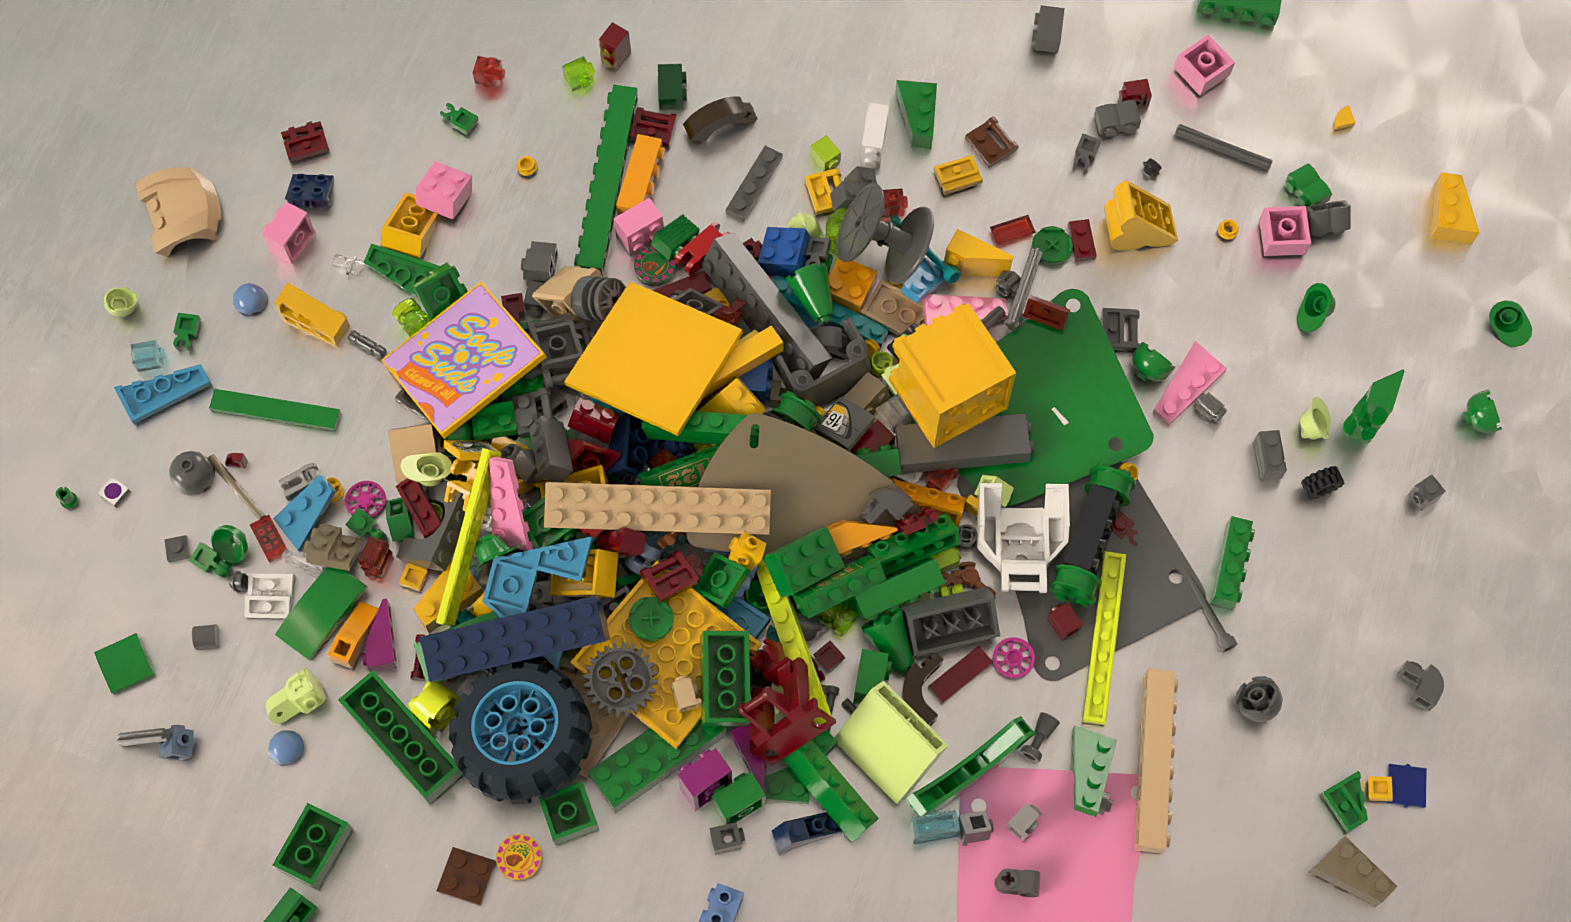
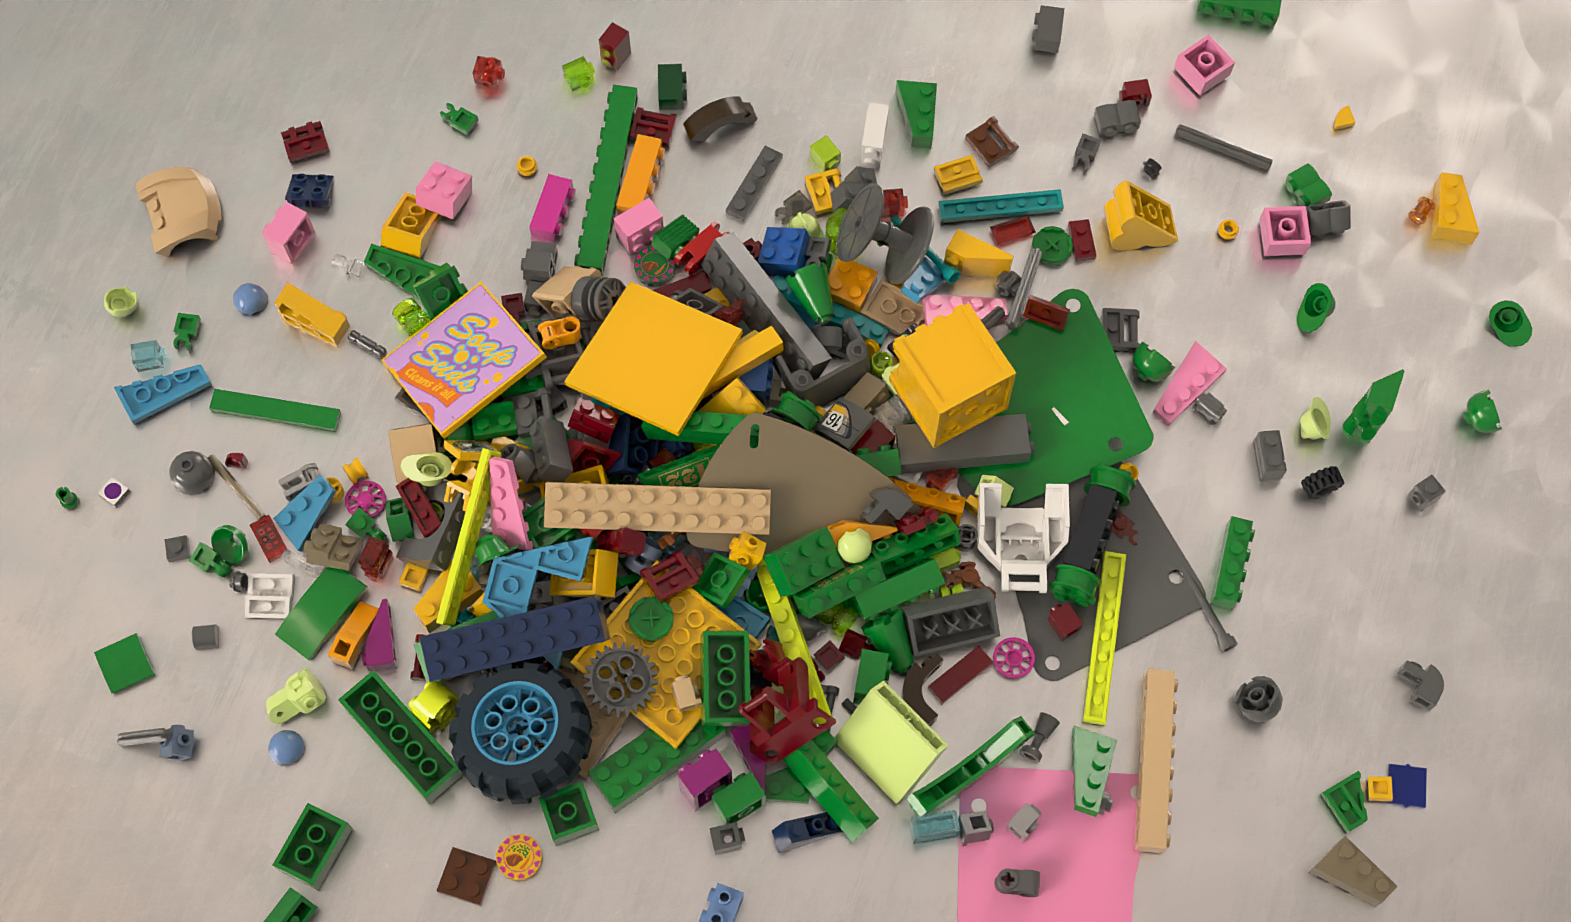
(355, 470): none -> yellow wheel
(552, 208): none -> dark pink brick
(559, 333): none -> light orange piece
(795, 203): none -> clear smoke plate
(854, 643): none -> dark red plate
(855, 546): none -> yellowish green hair
(1000, 206): none -> teal plate
(1421, 210): none -> clear orange bush

